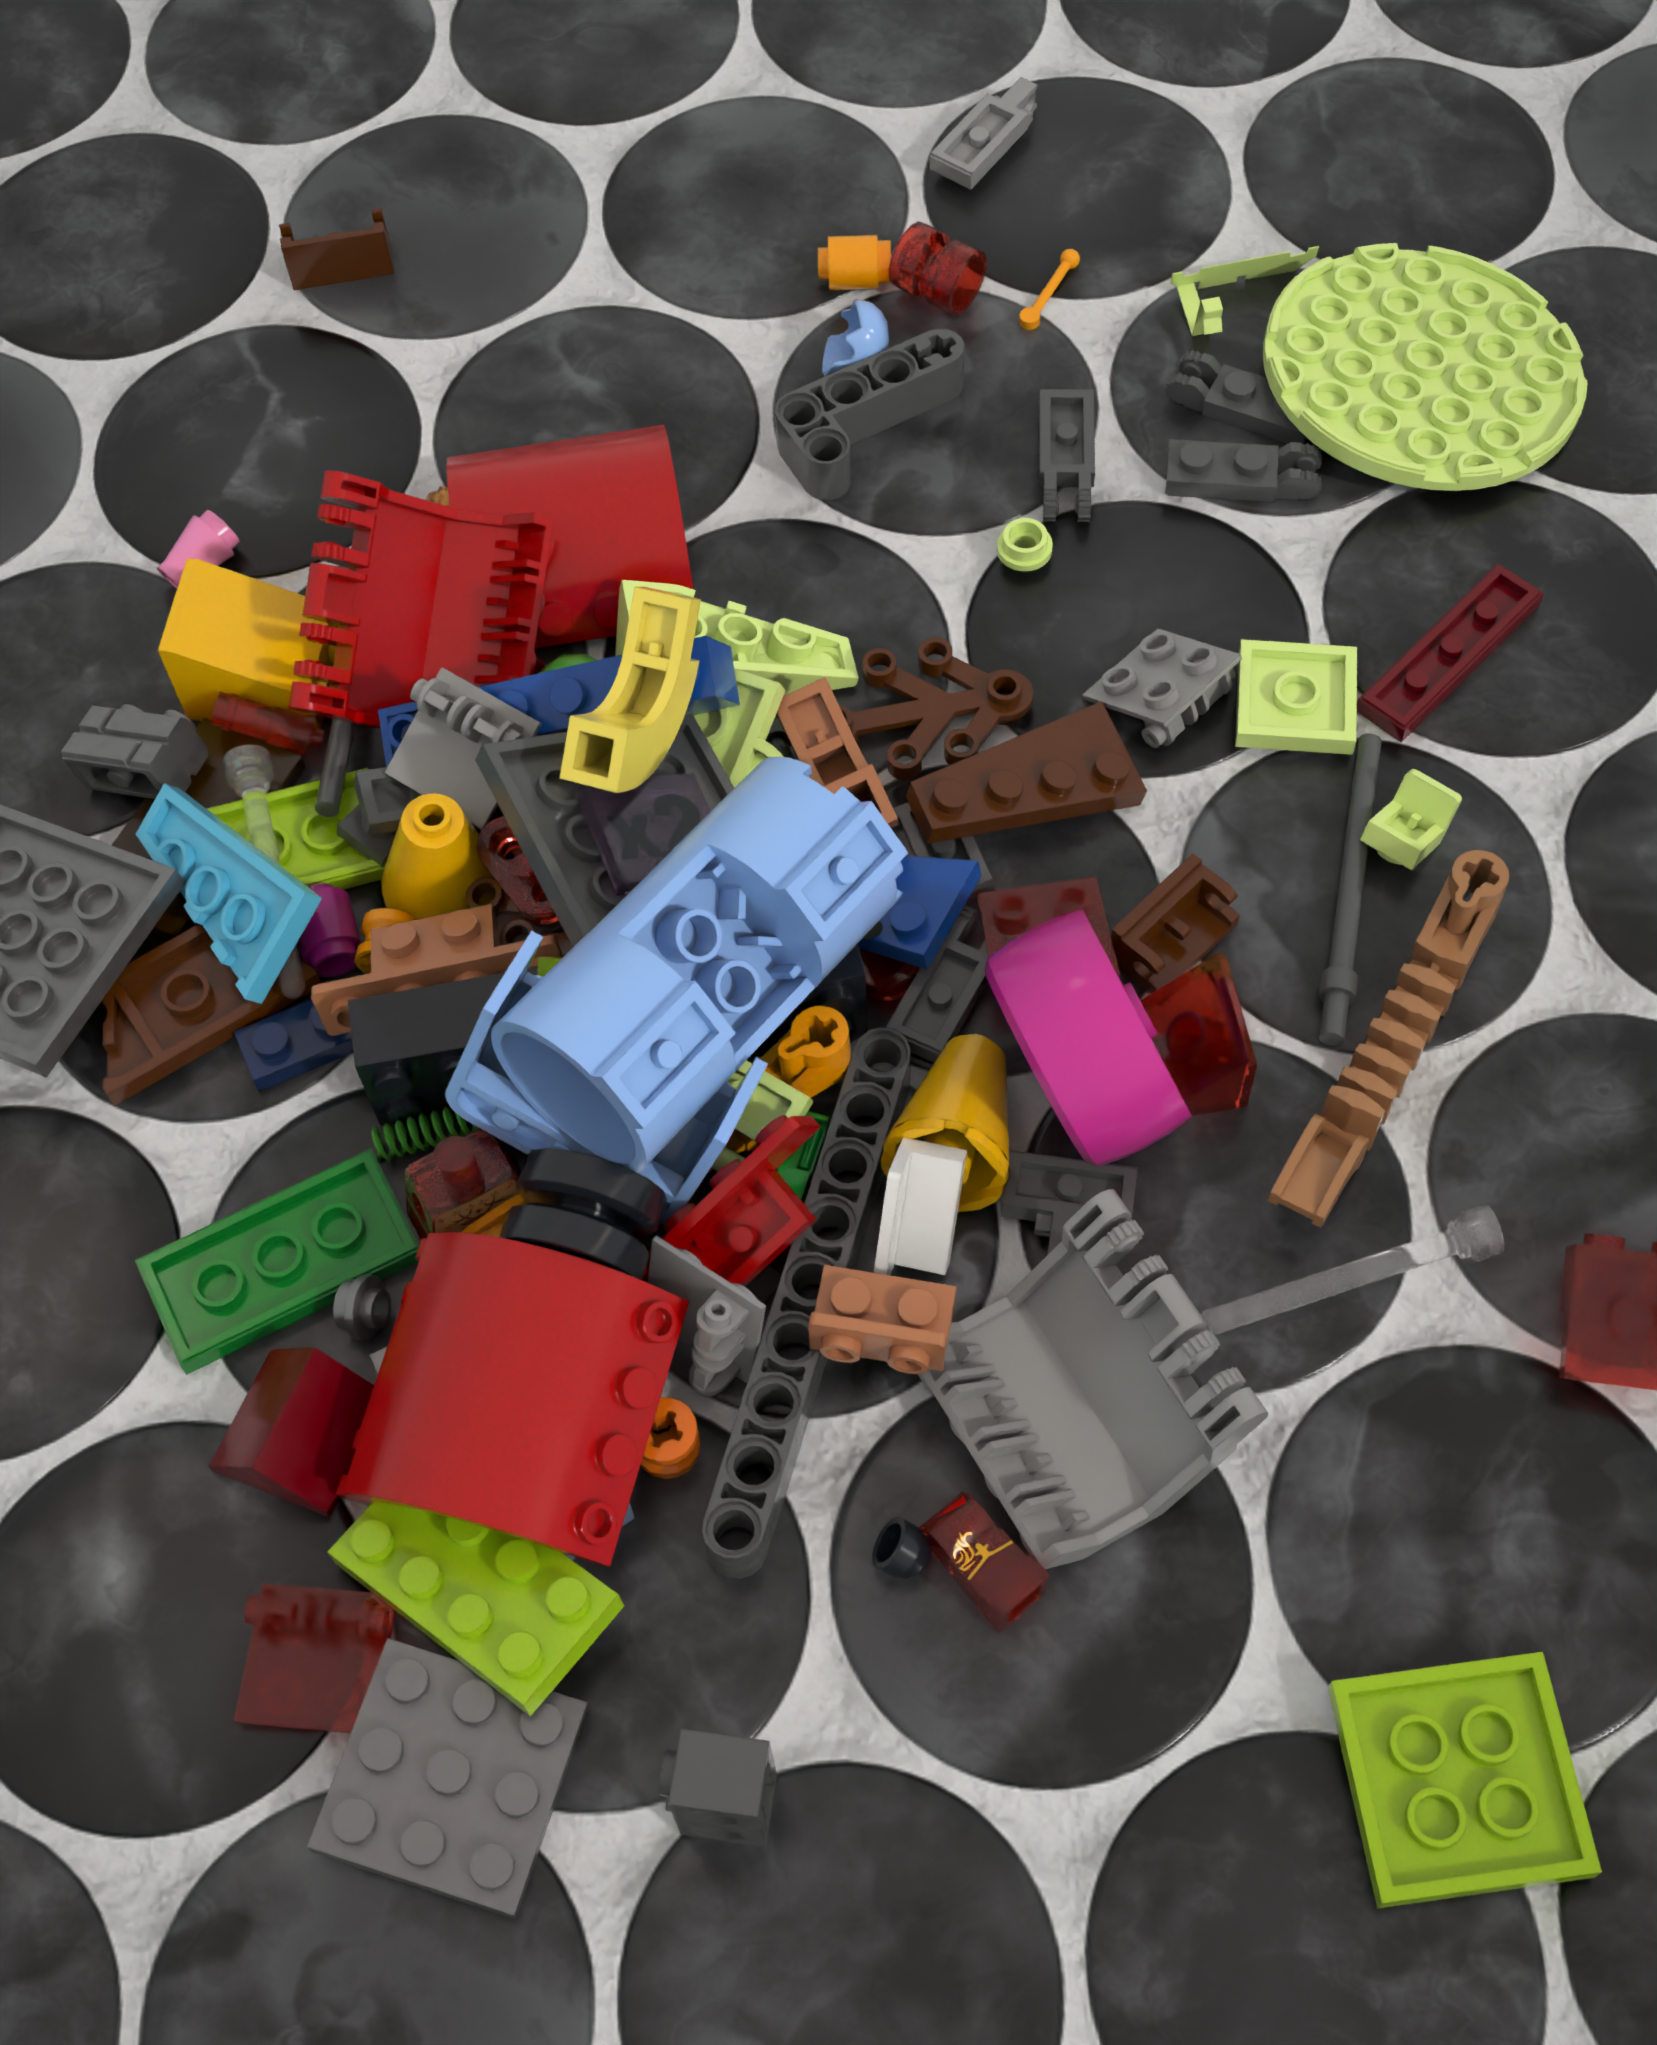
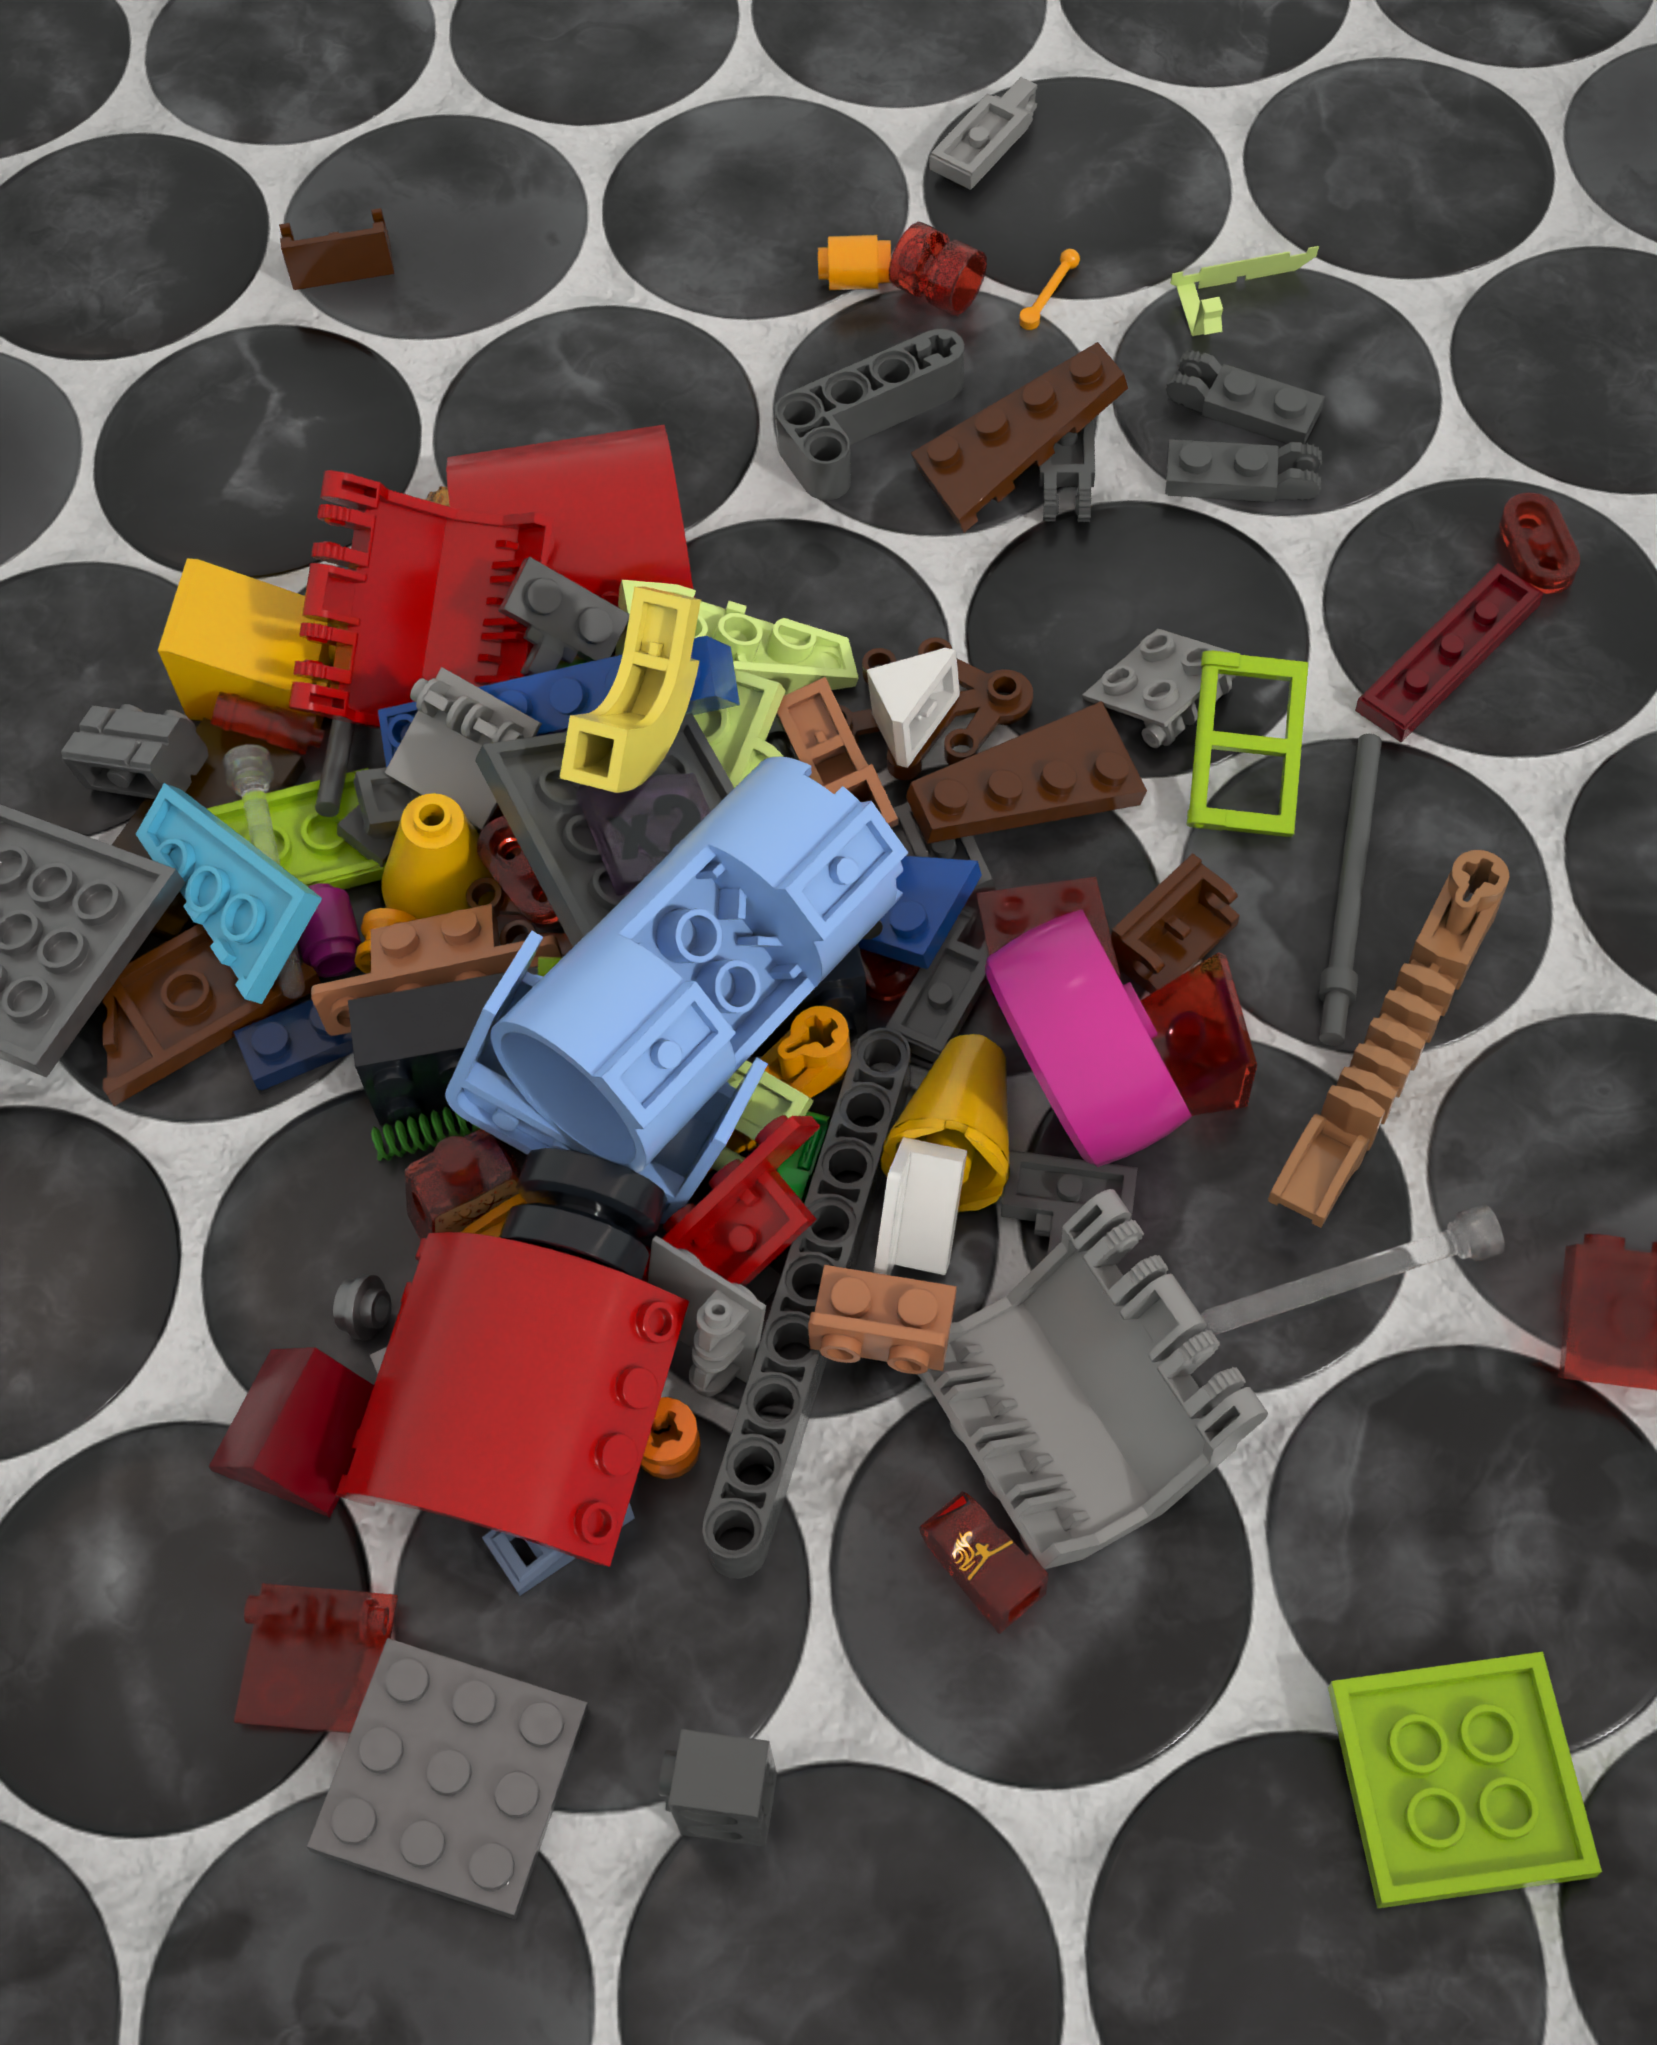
(202, 539): bright pink cone -> none
(277, 1260): green tile -> none
(482, 1595): lime plate -> none
(560, 618): none -> dark grey hinge
(863, 338): light blue hair -> none
(902, 1549): black hinge -> none
(913, 699): none -> white slope
(1000, 442): none -> reddish brown wing
(1024, 545): yellowish green plate -> none
(1289, 748): none -> lime window
(1296, 697): yellowish green plate -> none
(1413, 820): yellowish green bracket -> none
(1424, 367): yellowish green tile -> none
(1547, 552): none -> clear red plate

